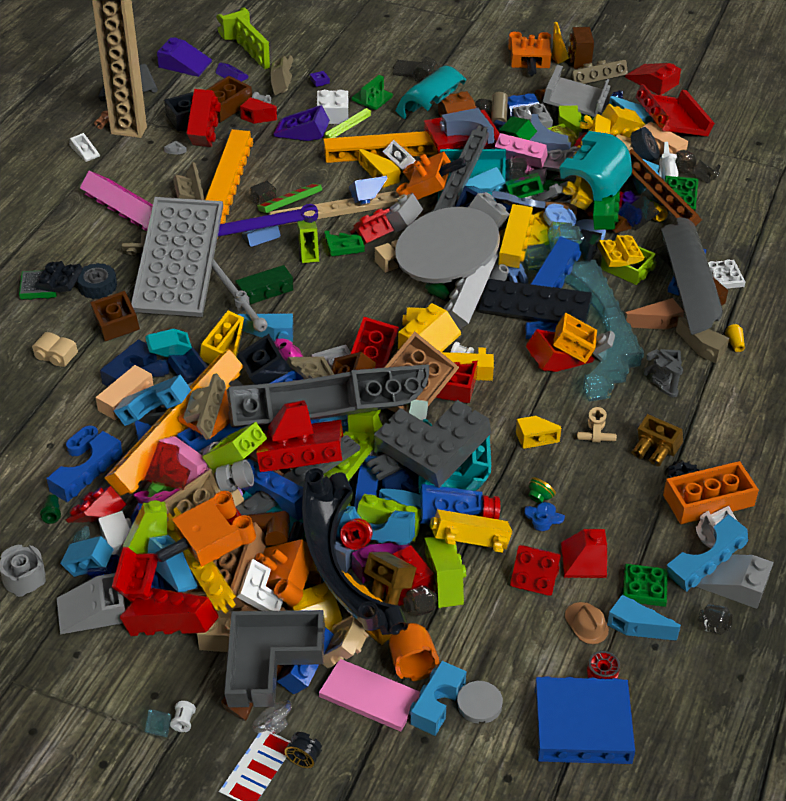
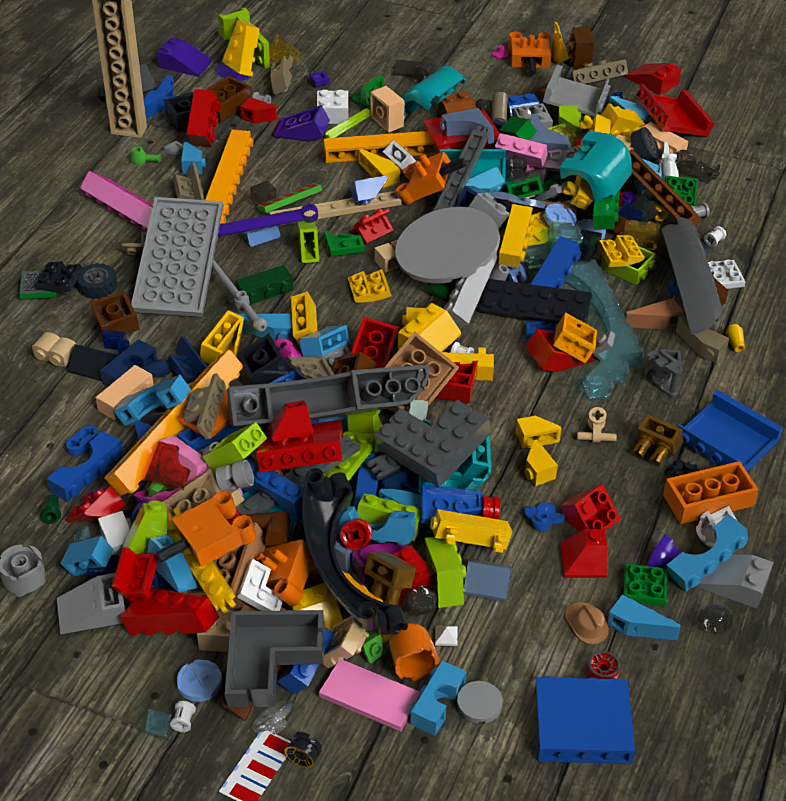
(83, 147): white slope -> none
(89, 361): none -> black slope
(103, 120): nougat pin -> none
(115, 340): none -> clear blue bracket
(139, 157): none -> bright green bar
(155, 99): none -> blue slope
(168, 342): teal slope -> none
(192, 154): none -> dark azure slope
(199, 680): none -> light blue tile
(241, 48): none -> yellow wedge
(280, 47): none -> clear yellow arch
(303, 316): none -> yellow brick
(324, 341): none -> dark azure brick
(369, 287): none -> yellow slope
(373, 646): none -> bright green bracket
(387, 109): none -> light nougat brick
(404, 212): light grey brick -> none
(446, 635): none -> white slope
(487, 579): none -> sand blue slope
(500, 53): none -> dark pink plant
(535, 570): red bracket -> none
(540, 465): none -> yellow slope
(540, 490): green piece -> none
(591, 509): none -> red slope
(644, 233): none -> clear yellow brick
(663, 553): none -> dark purple brick
(702, 210): none -> light grey bush
(712, 239): none -> white bush
(731, 433): none -> blue panel

